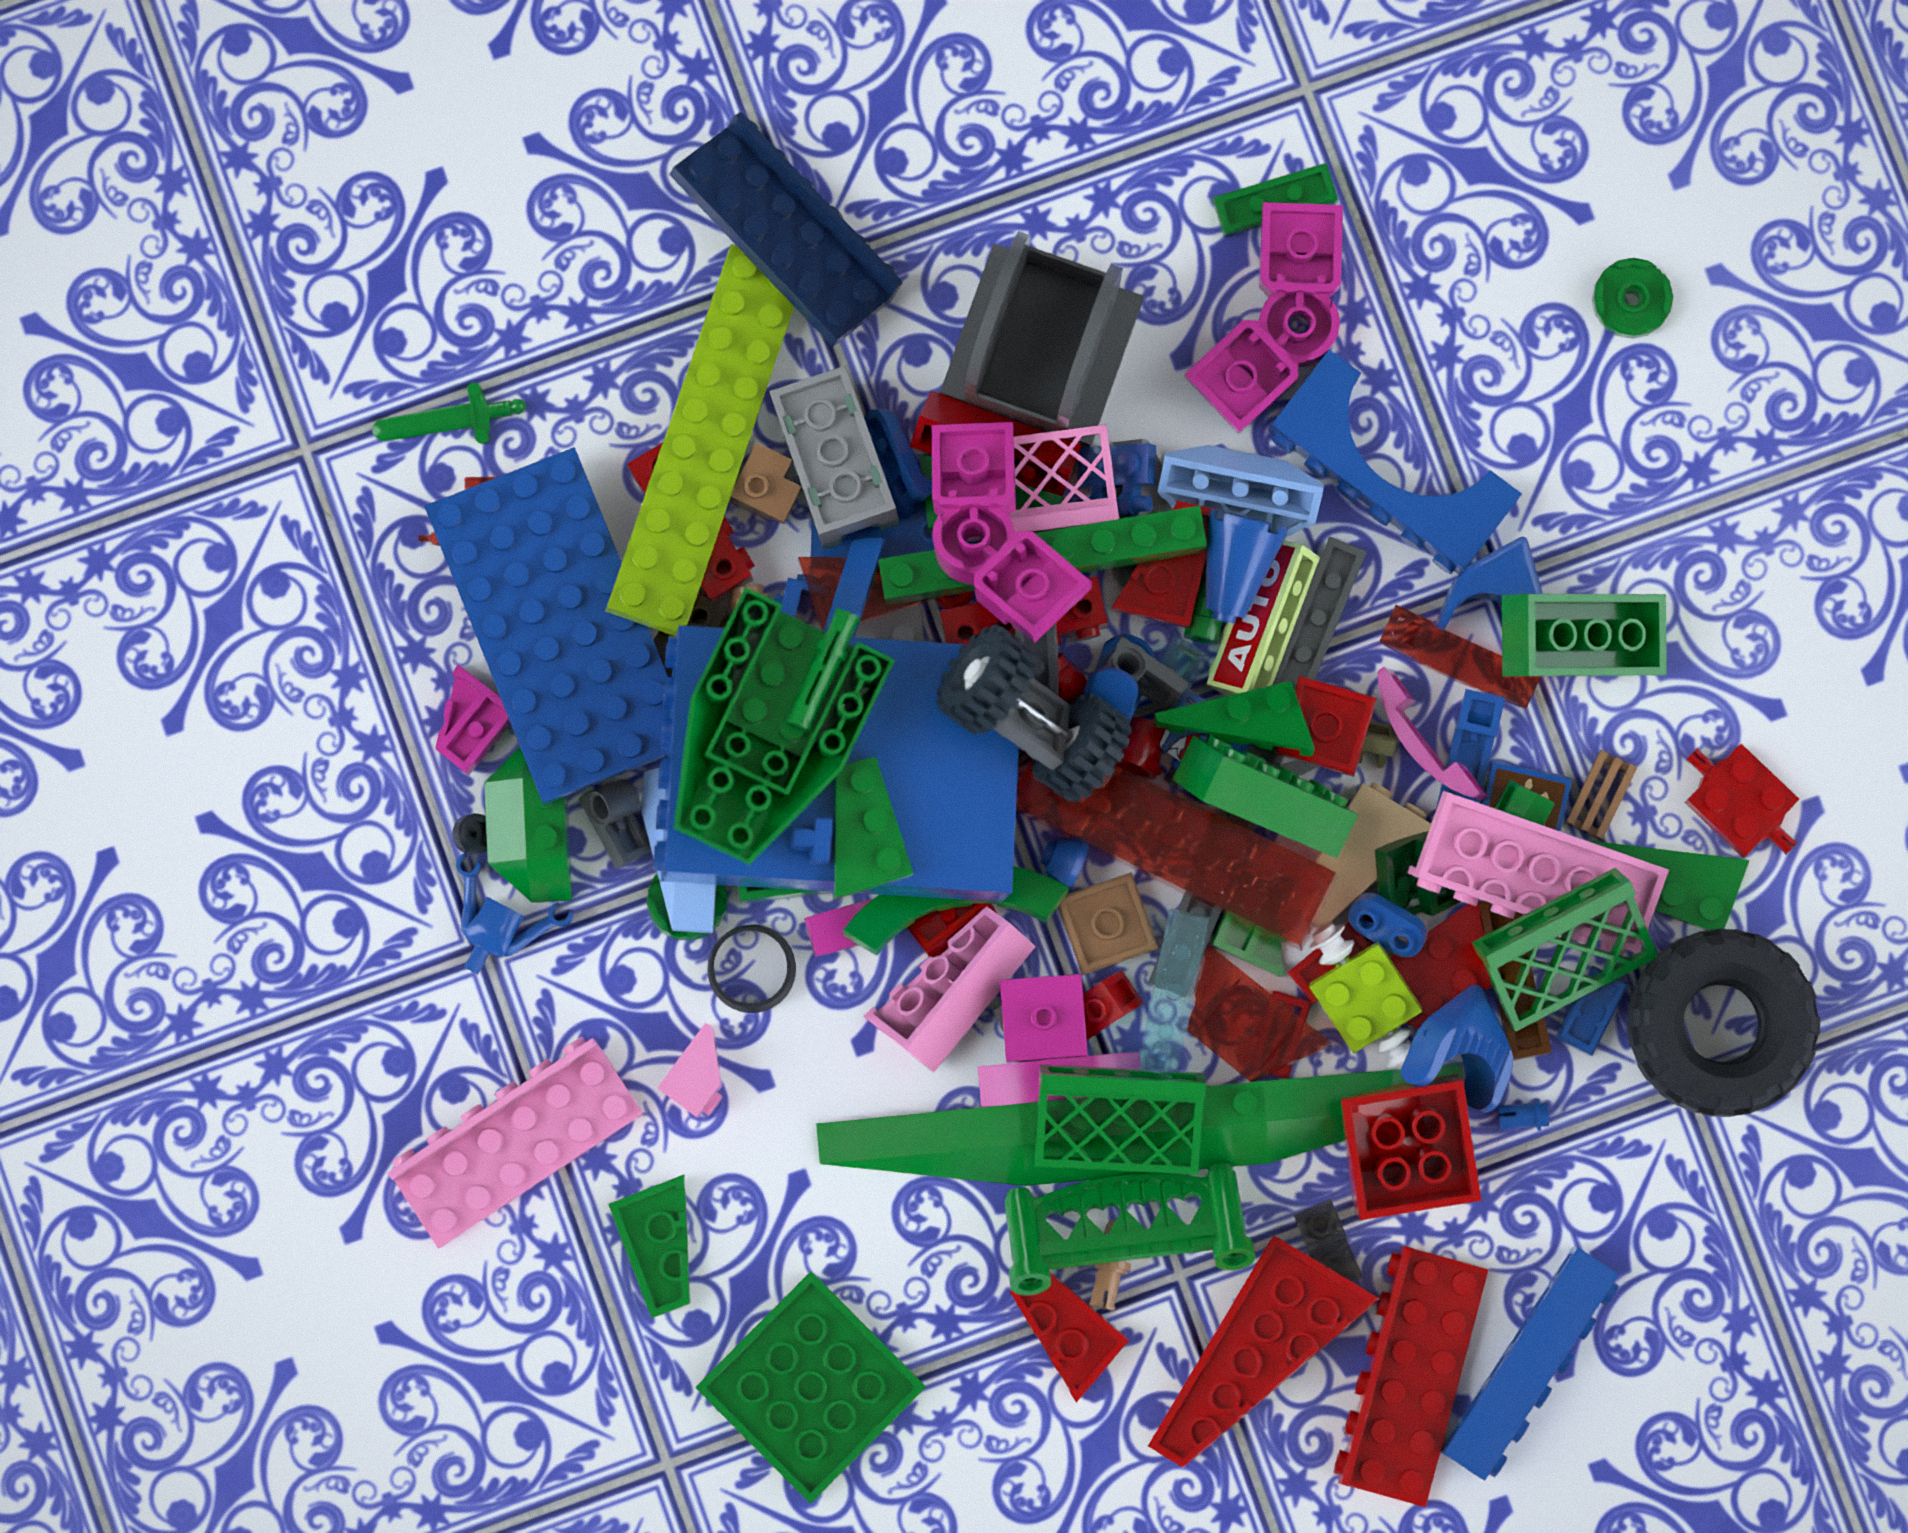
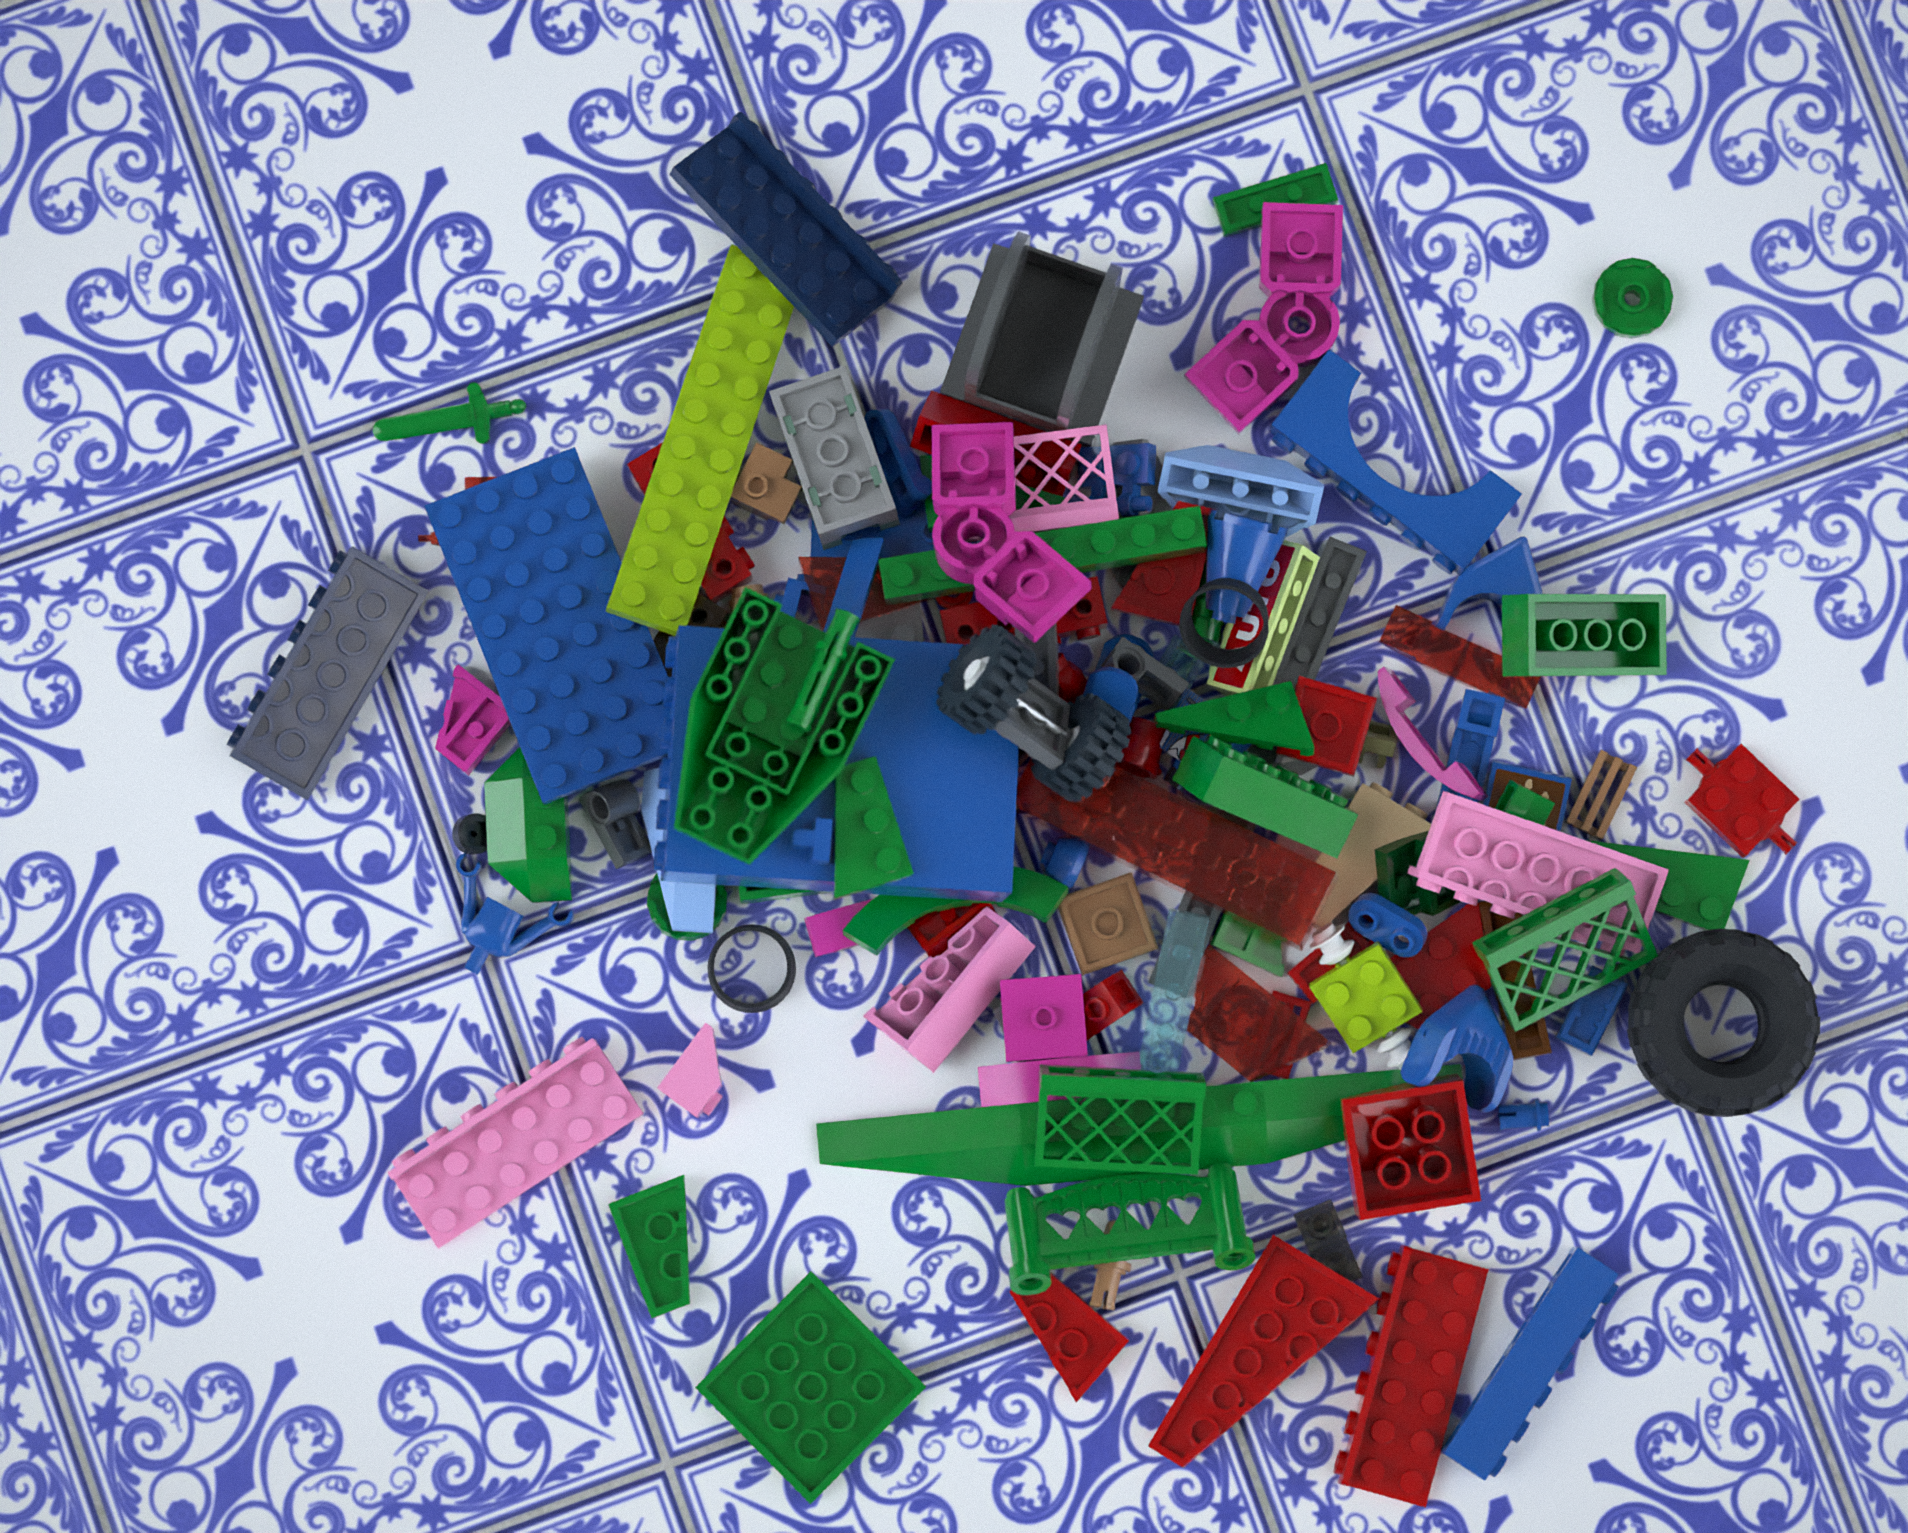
(327, 672): none -> dark blue bracket
(1217, 656): none -> black tyre

